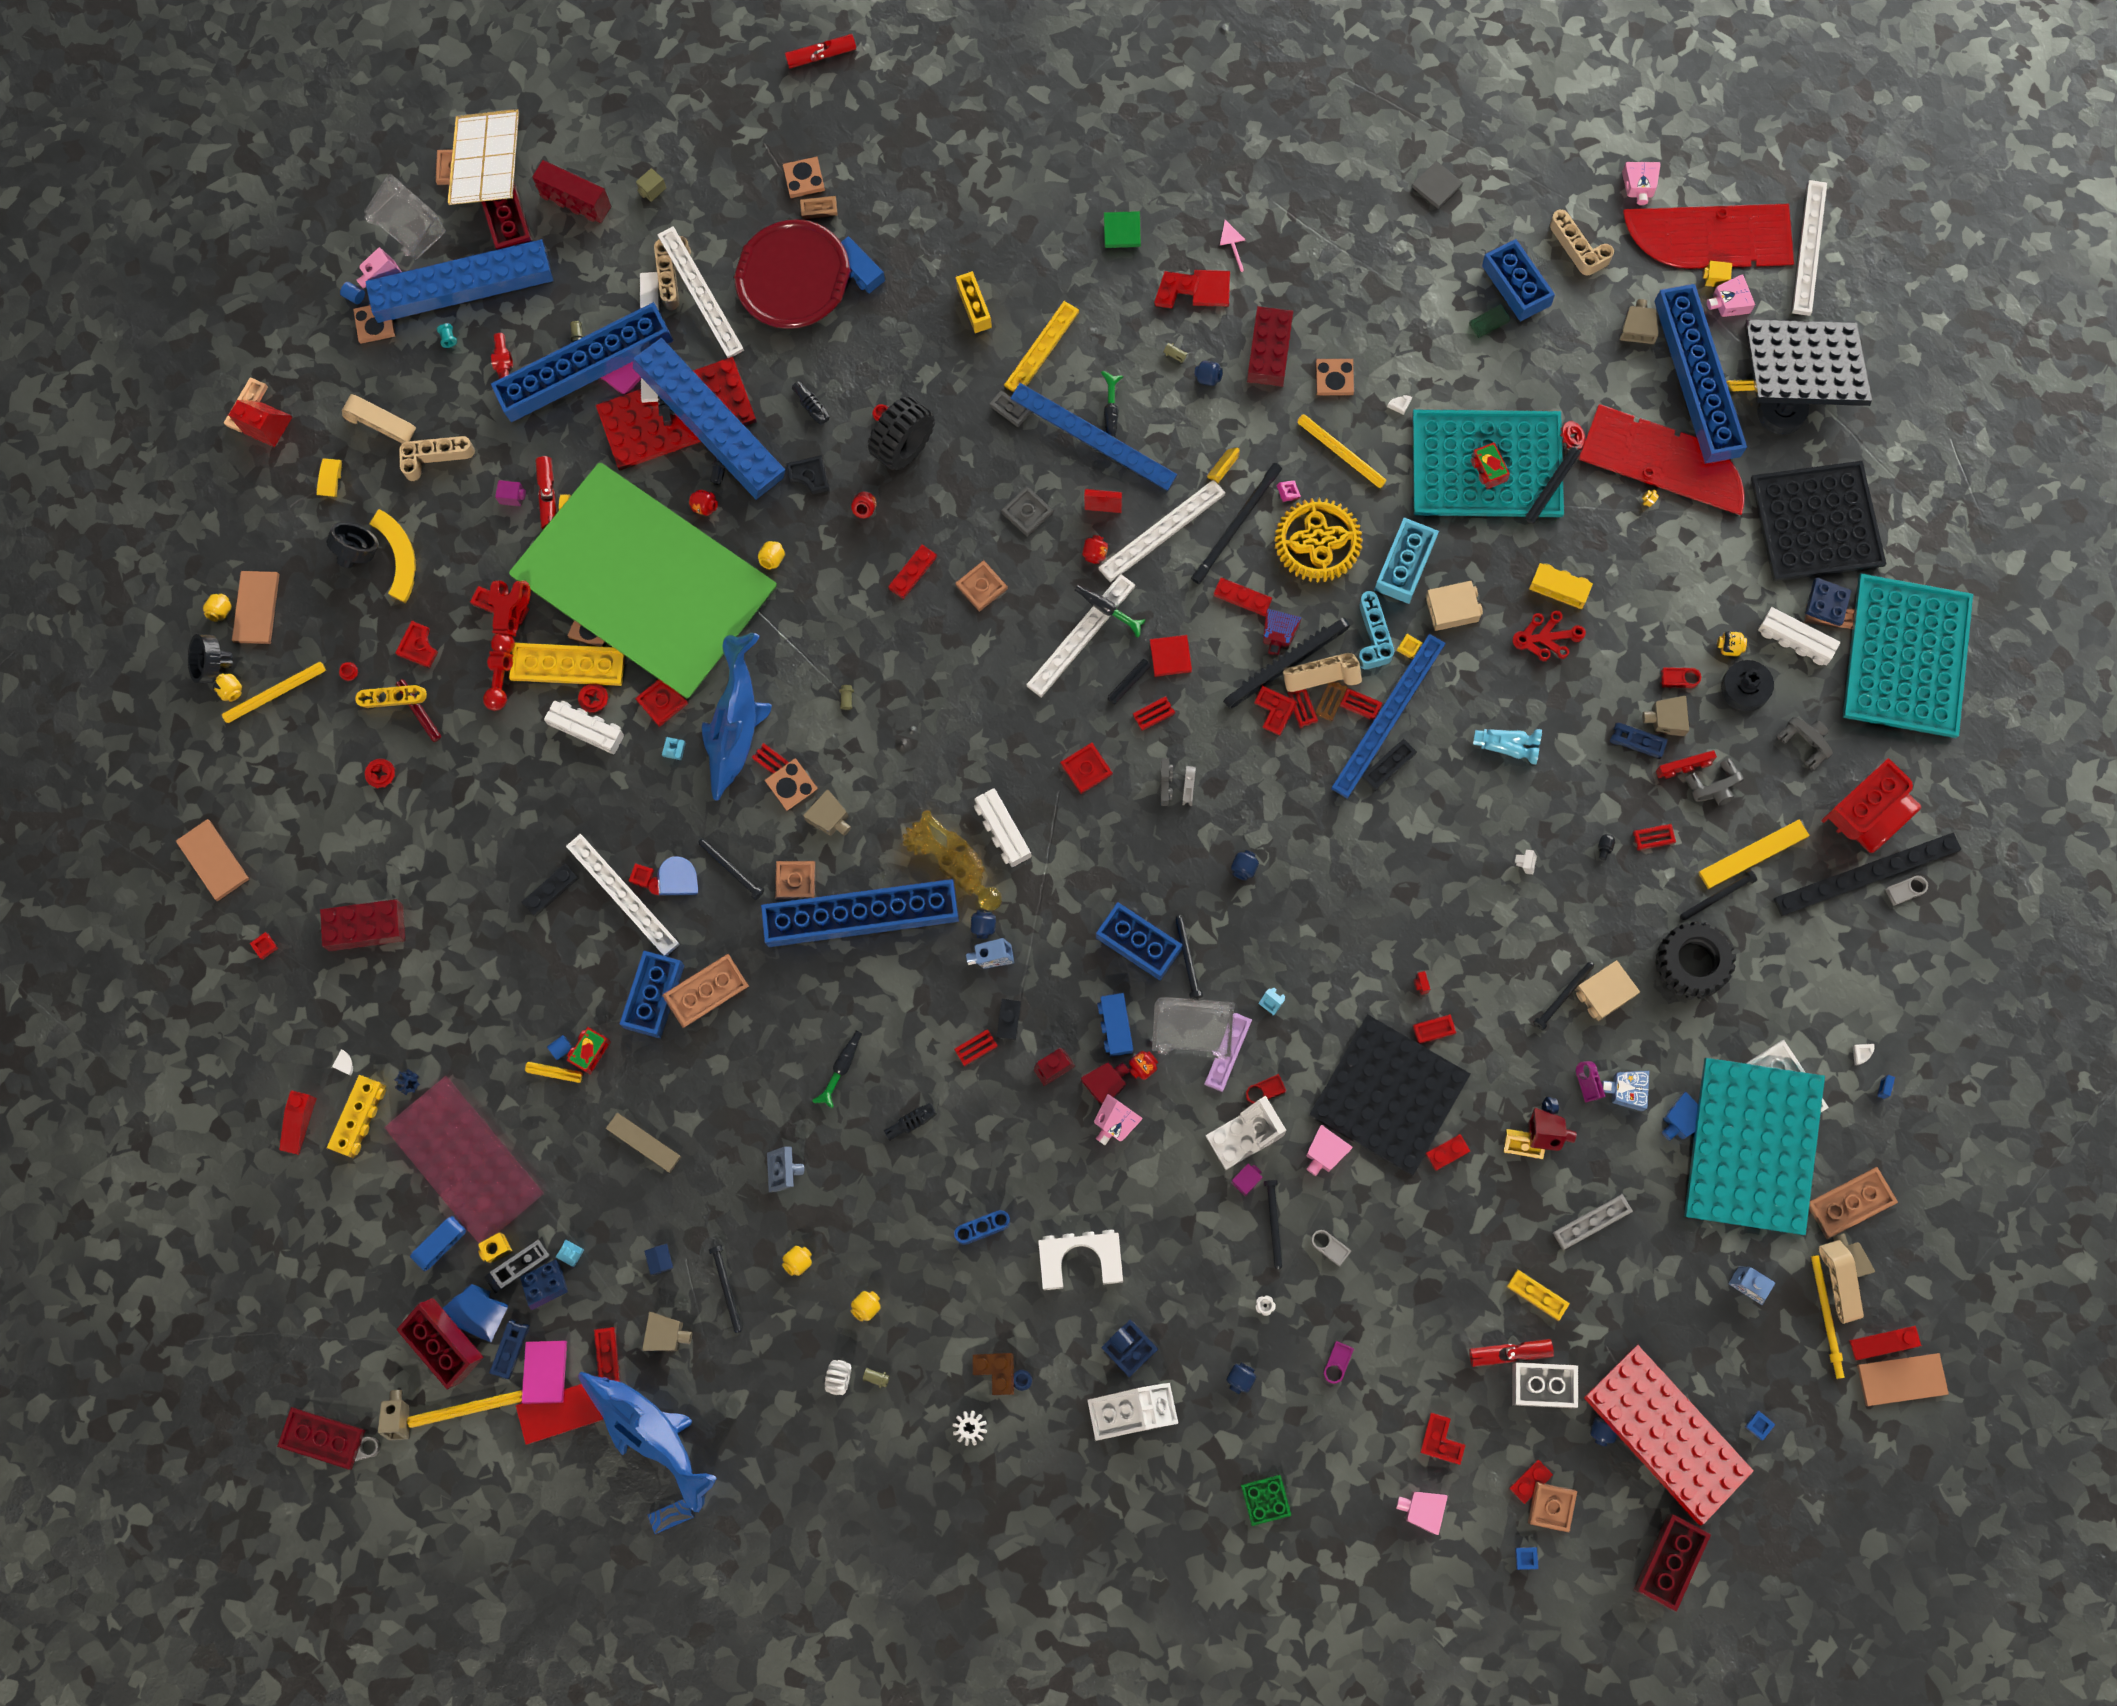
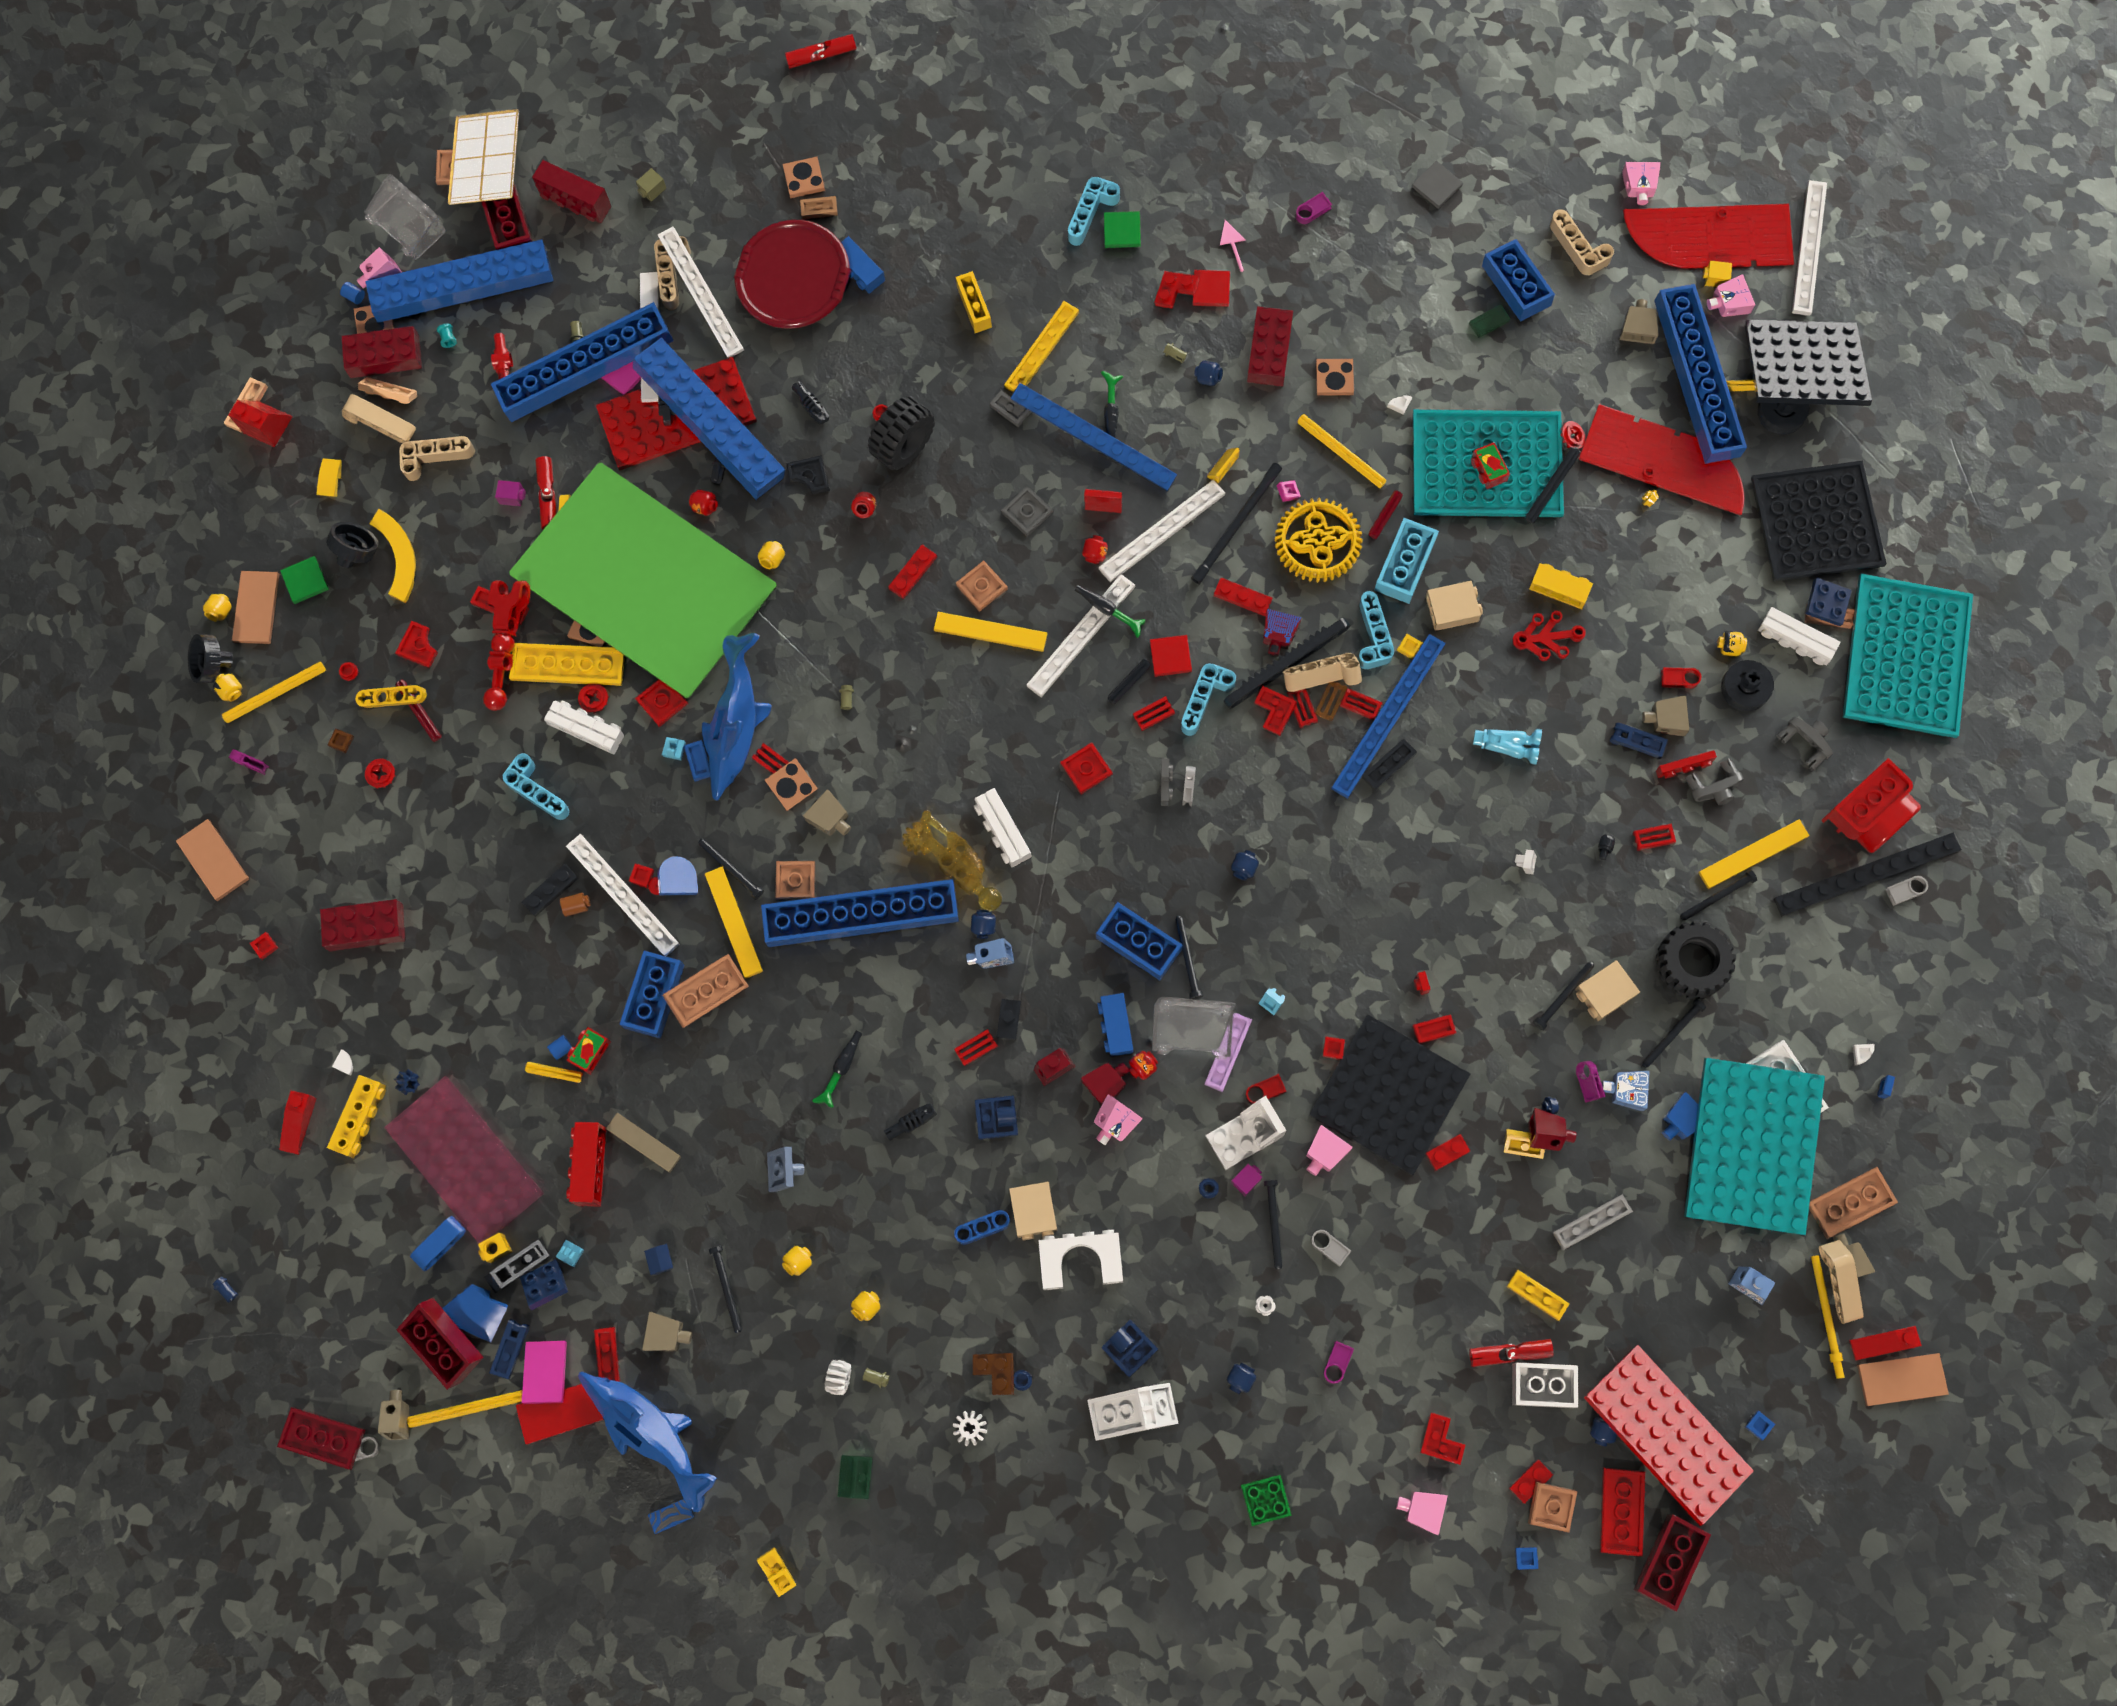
(225, 1289): none -> dark blue pin
(248, 761): none -> magenta piece
(304, 580): none -> green tile
(340, 740): none -> reddish brown tile
(381, 352): none -> dark red brick
(387, 390): none -> light nougat plate
(537, 791): none -> medium azure beam
(574, 904): none -> dark orange brick
(587, 1164): none -> red brick
(697, 760): none -> blue tile
(733, 922): none -> yellow tile
(776, 1571): none -> yellow slope
(854, 1477): none -> clear green panel
(990, 631): none -> yellow tile
(996, 1117): none -> dark blue plate
(1033, 1210): none -> tan brick
(1088, 211): none -> medium azure beam
(1202, 700): none -> medium azure beam
(1211, 1182): none -> dark blue plate
(1316, 206): none -> magenta piece
(1333, 1048): none -> red plate
(1385, 514): none -> dark red axle
(1622, 1512): none -> red tile
(1697, 1006): none -> black bar

